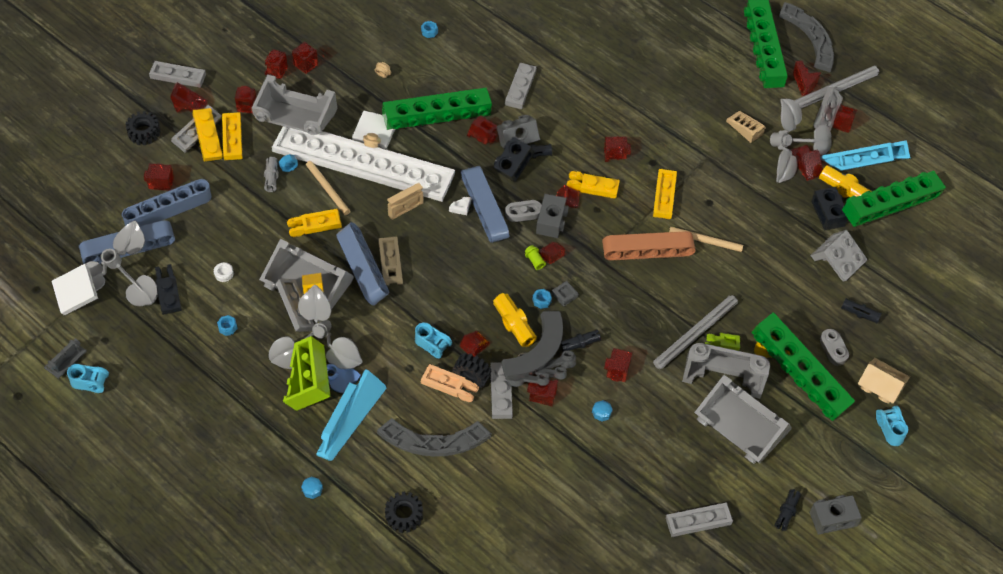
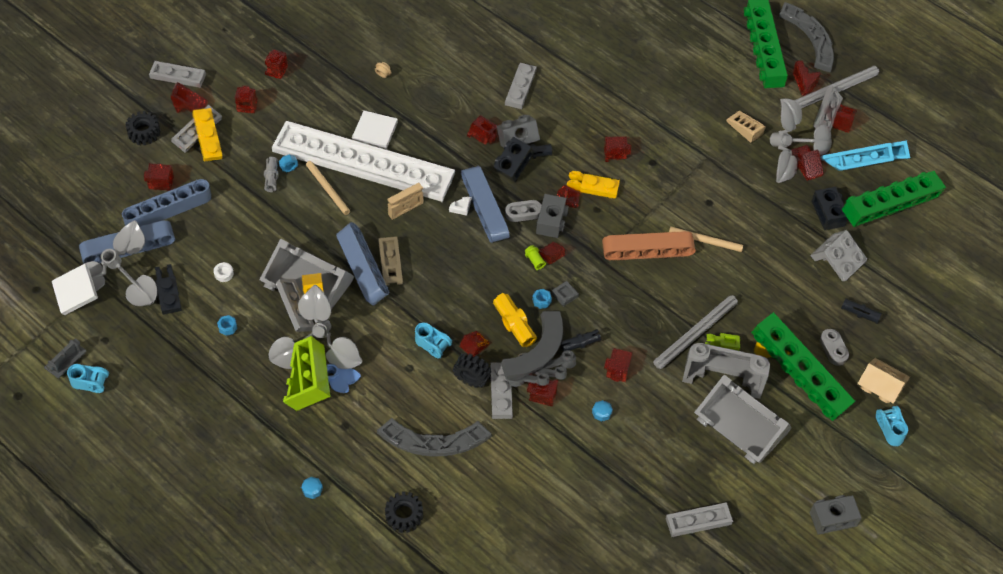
(232, 136): yellow plate -> none
(292, 108): light grey windscreen -> none
(305, 57): clear red brick -> none
(314, 222): yellow hinge -> none
(349, 413): medium azure wedge -> none
(371, 140): tan plate -> none
(429, 29): dark azure tile -> none
(436, 108): green brick -> none
(448, 383): light nougat hinge -> none
(664, 194): yellow plate -> none
(788, 510): black pin -> none
(846, 184): yellow piece -> none

